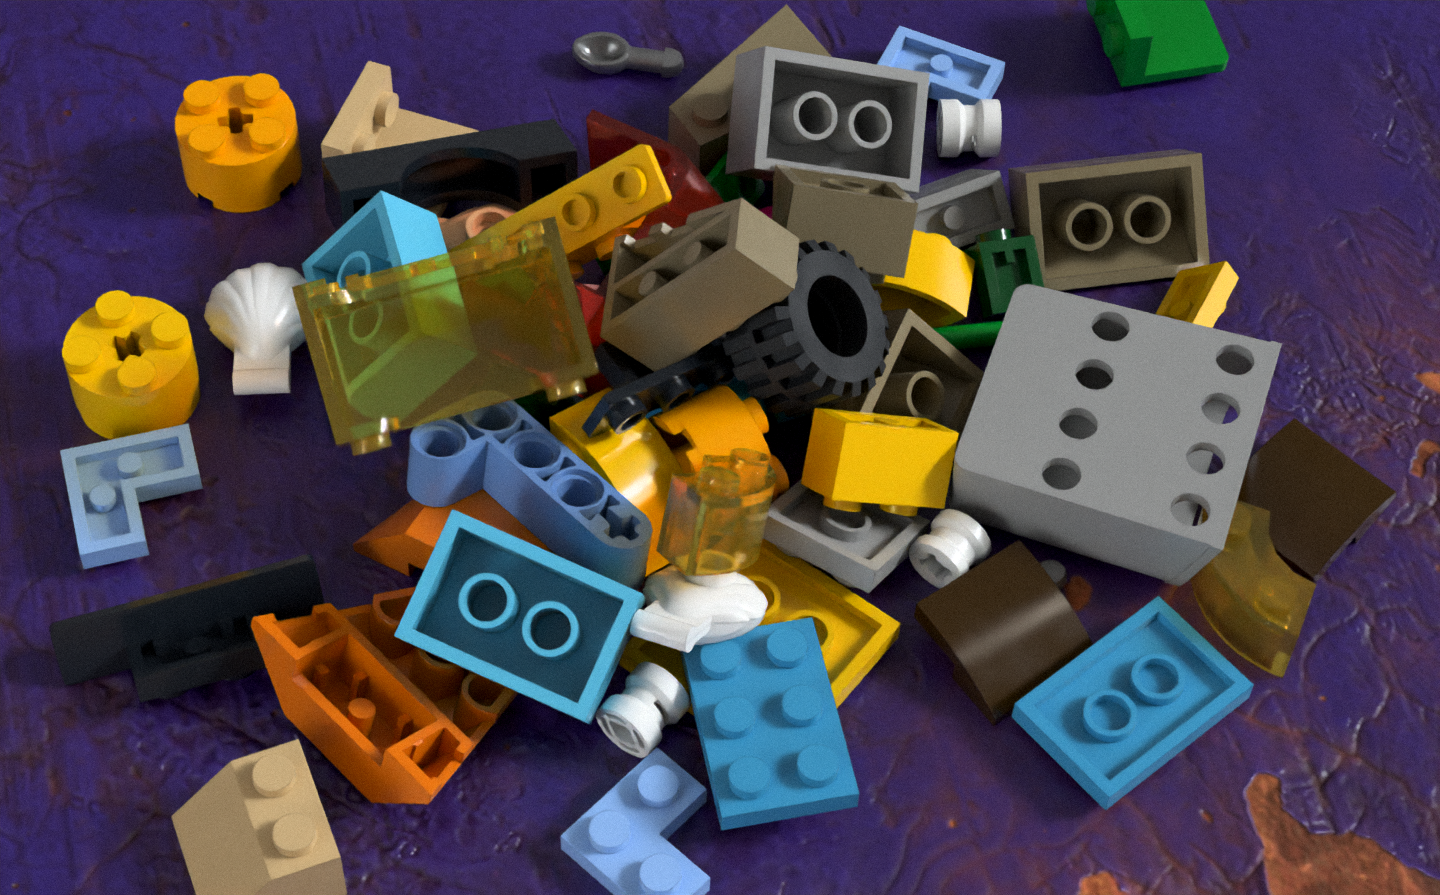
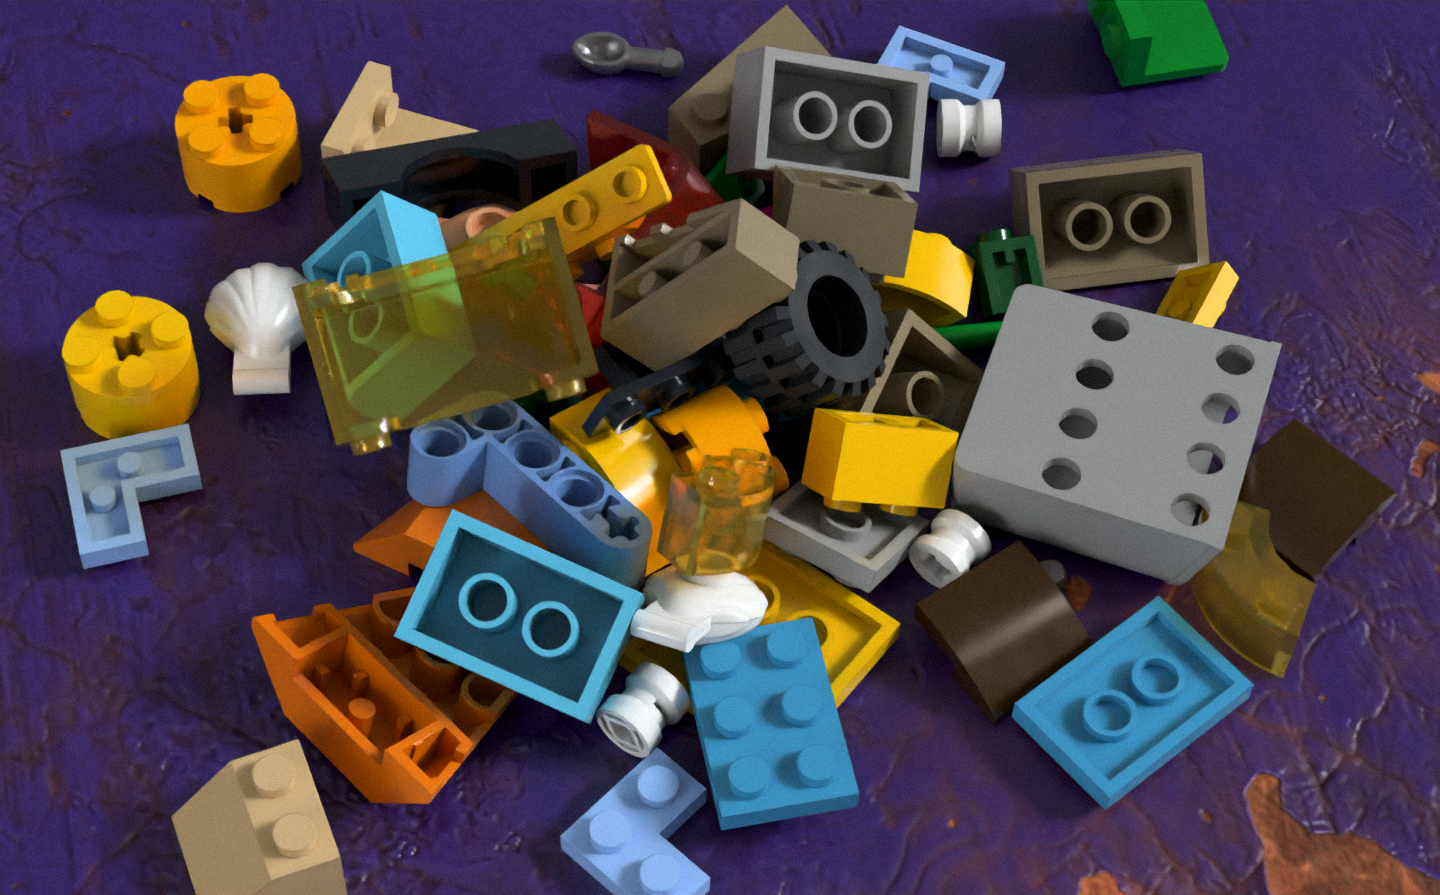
(188, 632): black bracket -> none
(963, 206): light grey panel -> none

